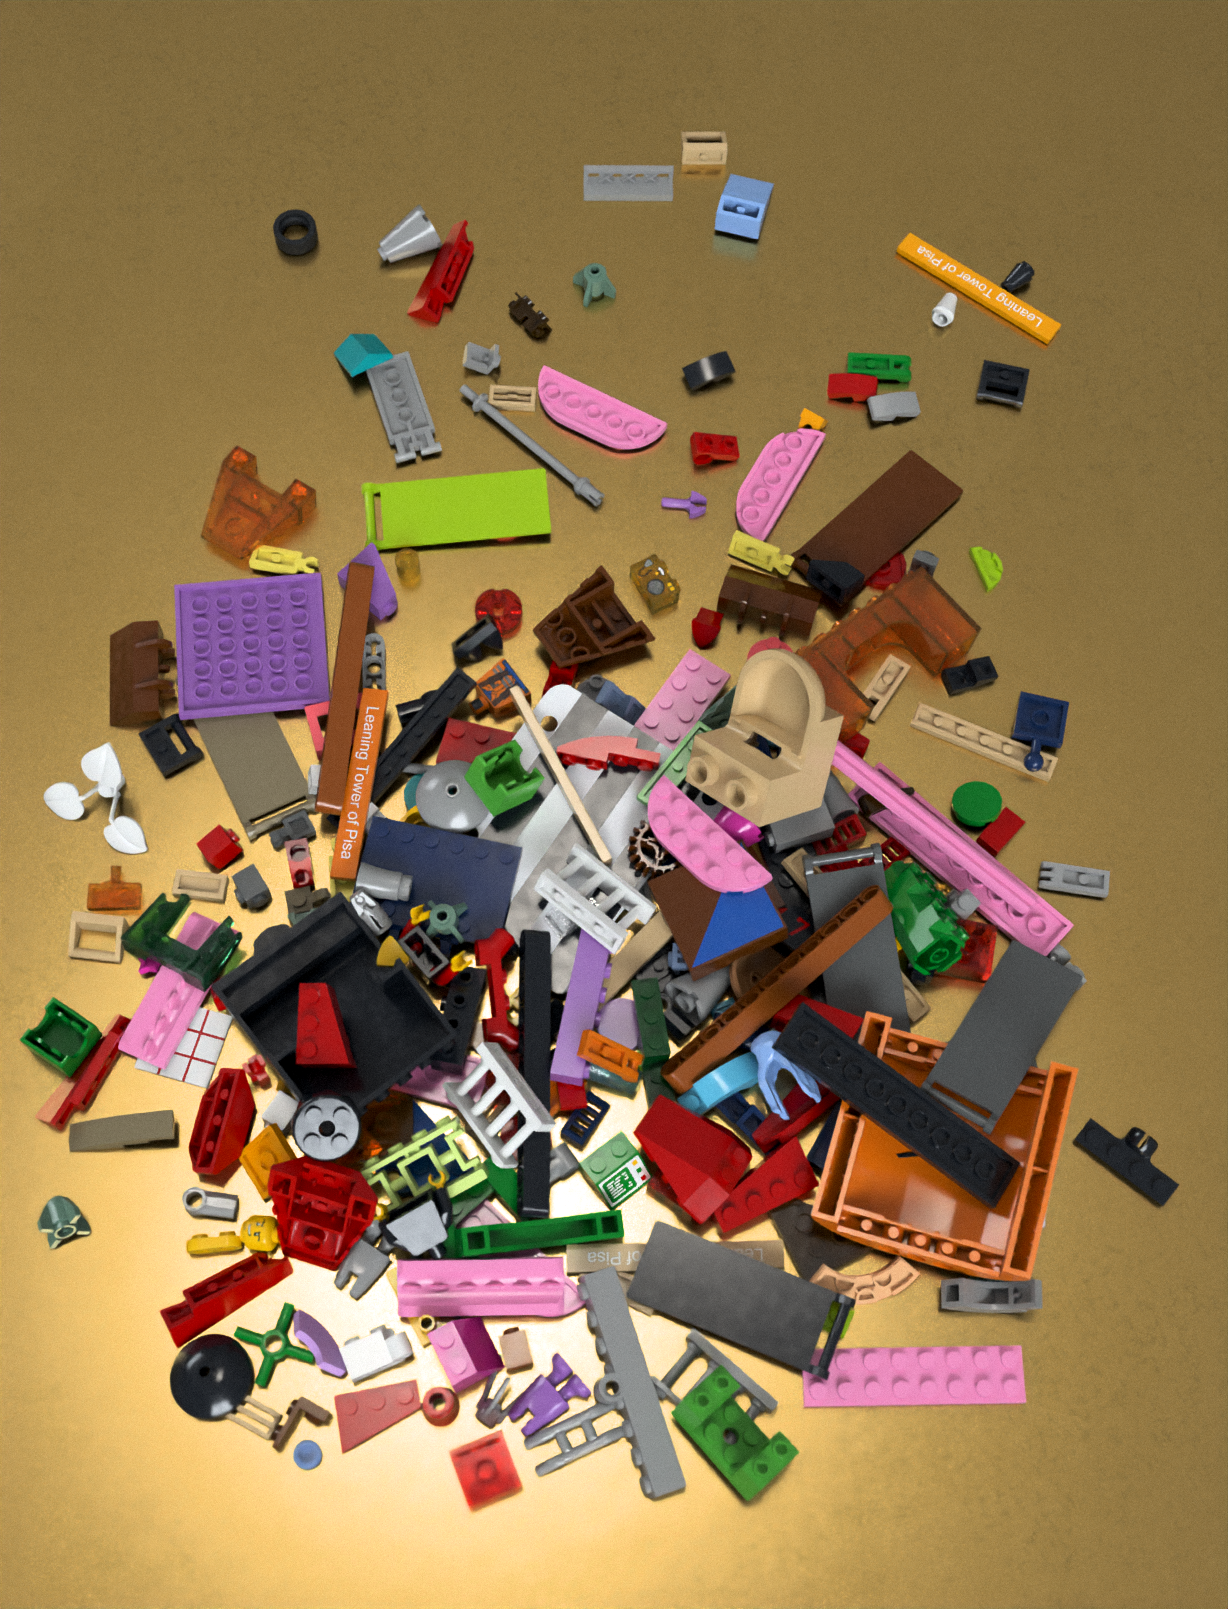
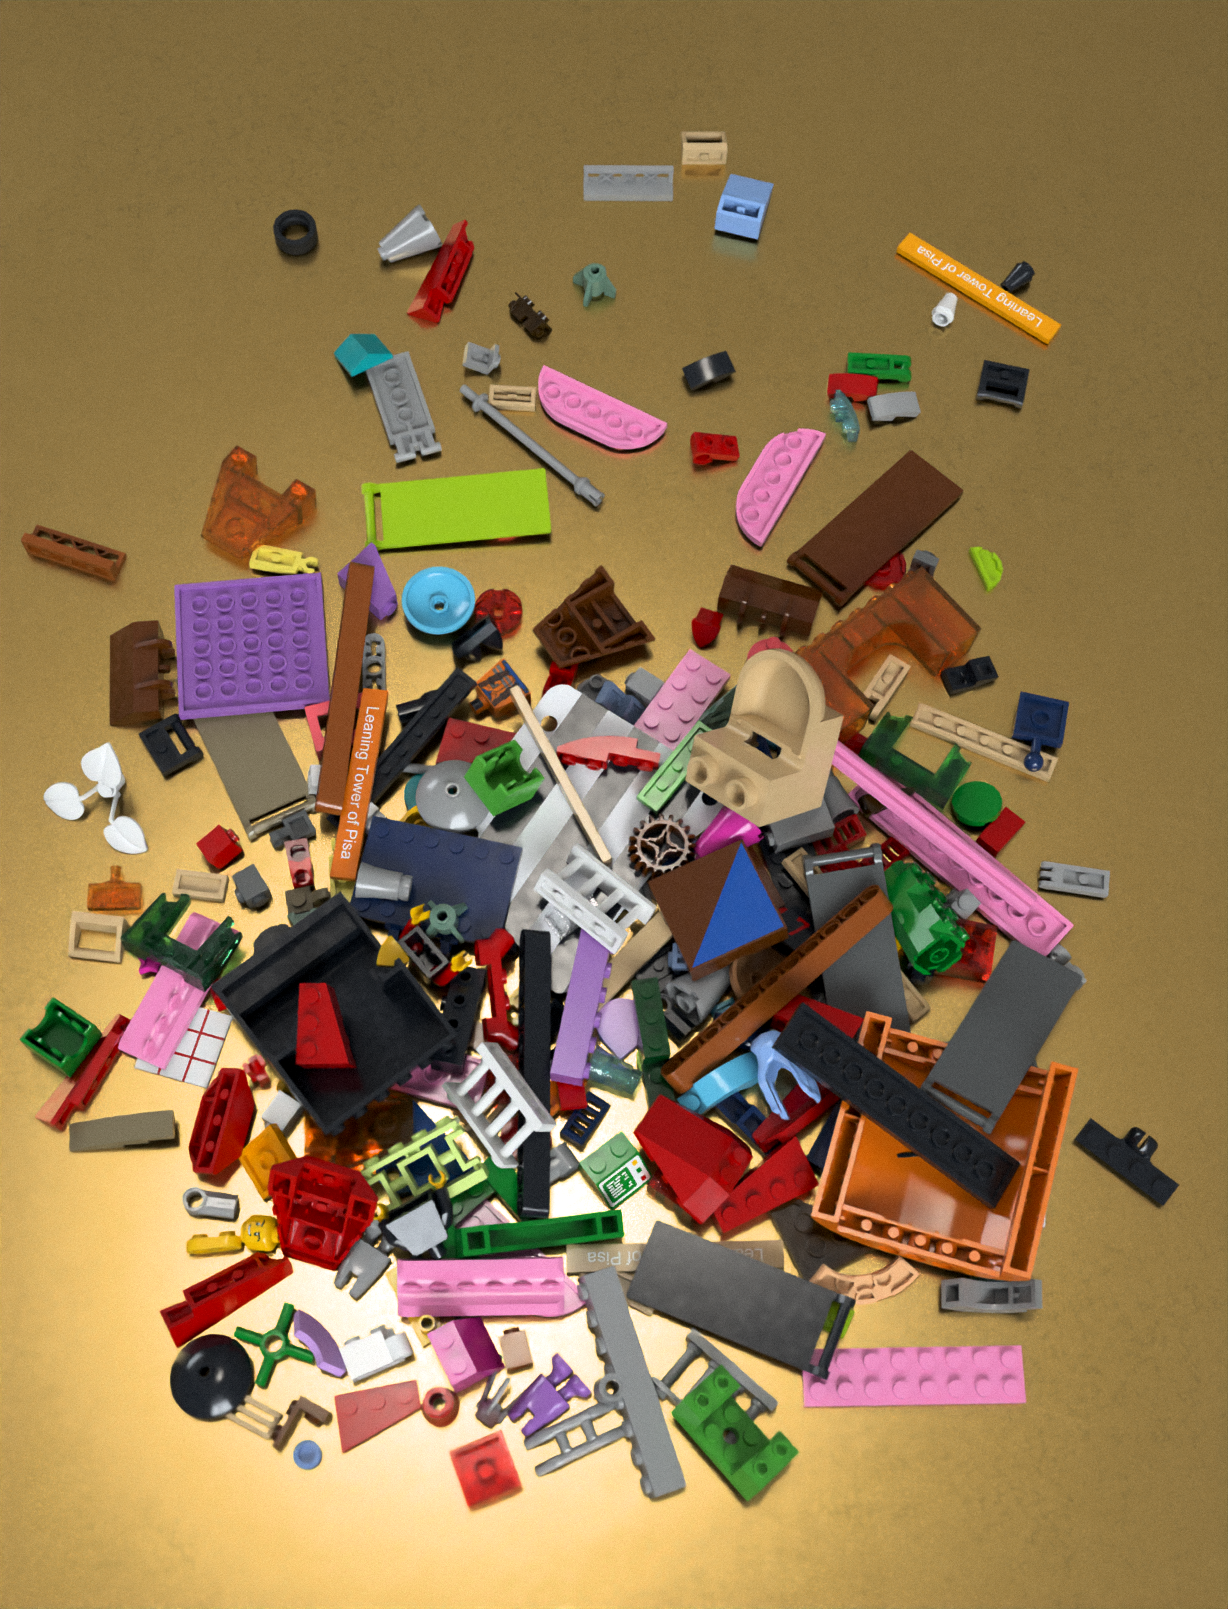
(61, 1220): sand green brick -> none
(74, 556): none -> dark orange fence
(321, 1107): plate -> none
(370, 912): light grey hinge -> none
(407, 564): clear yellow brick -> none
(438, 588): none -> medium azure dish
(610, 1055): orange plate -> none
(643, 686): none -> light grey brick
(655, 583): clear yellow brick -> none
(687, 504): medium lavender bar -> none
(701, 843): bright pink plate -> none
(759, 553): light yellow plate -> none
(812, 419): light orange tile -> none
(836, 579): black slope -> none
(846, 414): none -> clear light blue slope
(934, 787): none -> clear green wedge

